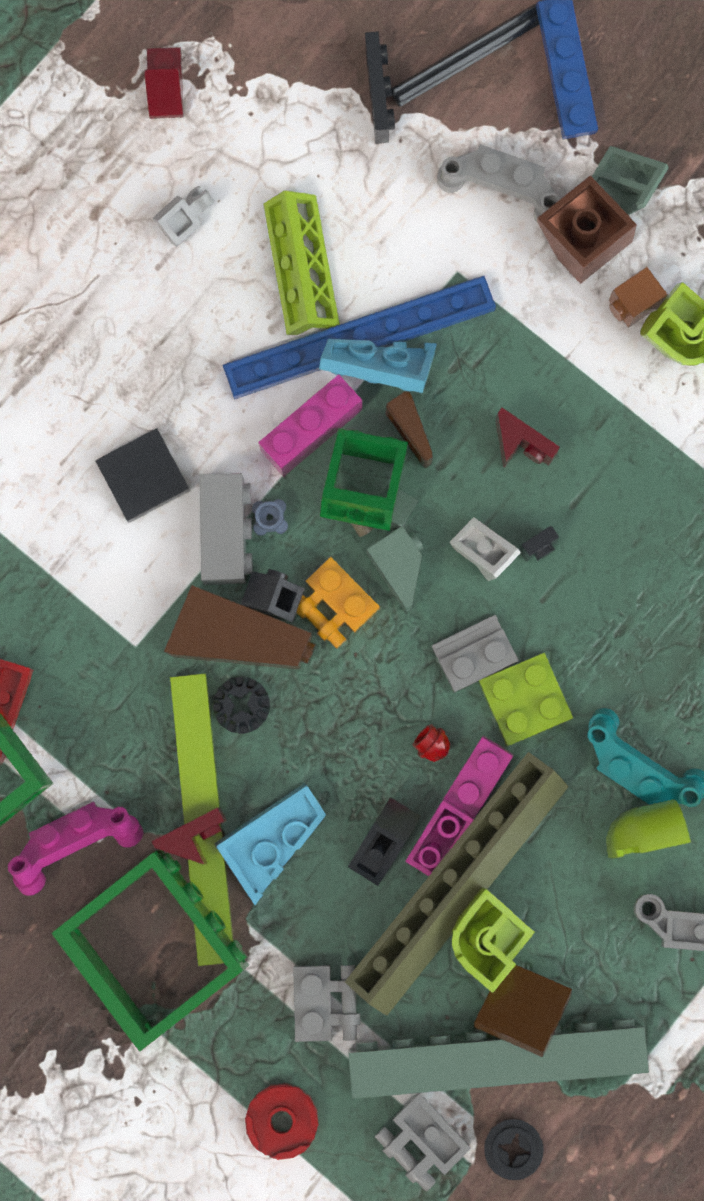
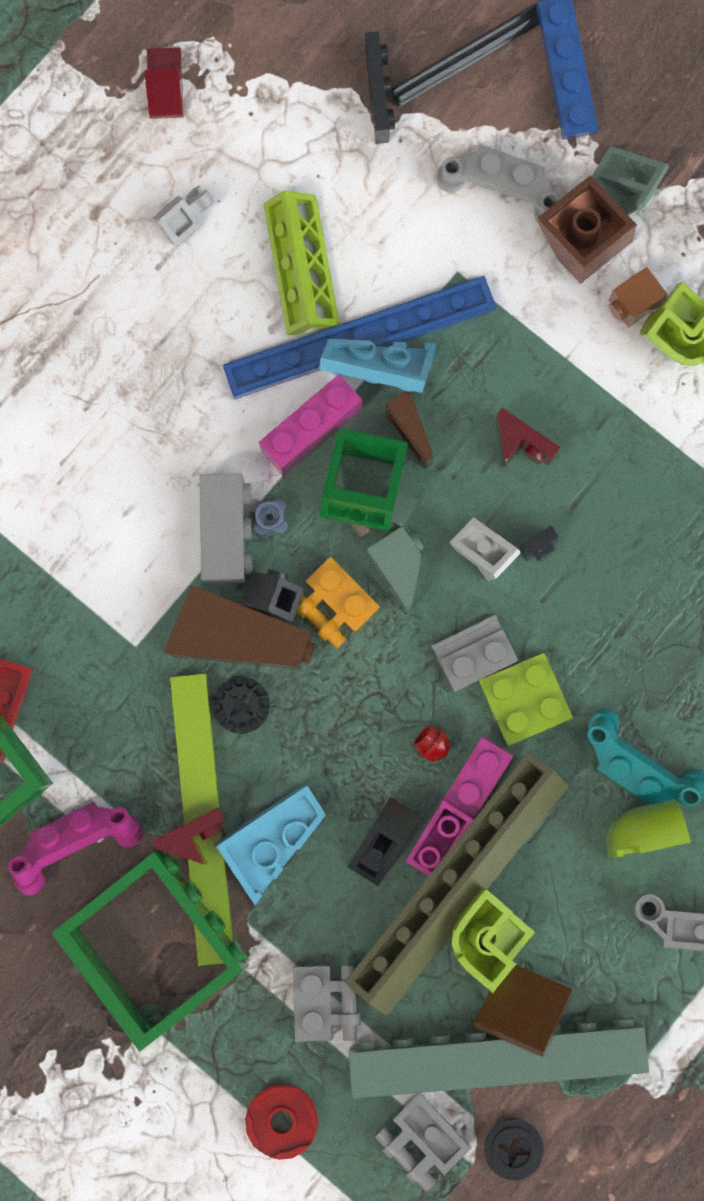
(142, 475): black tile -> none

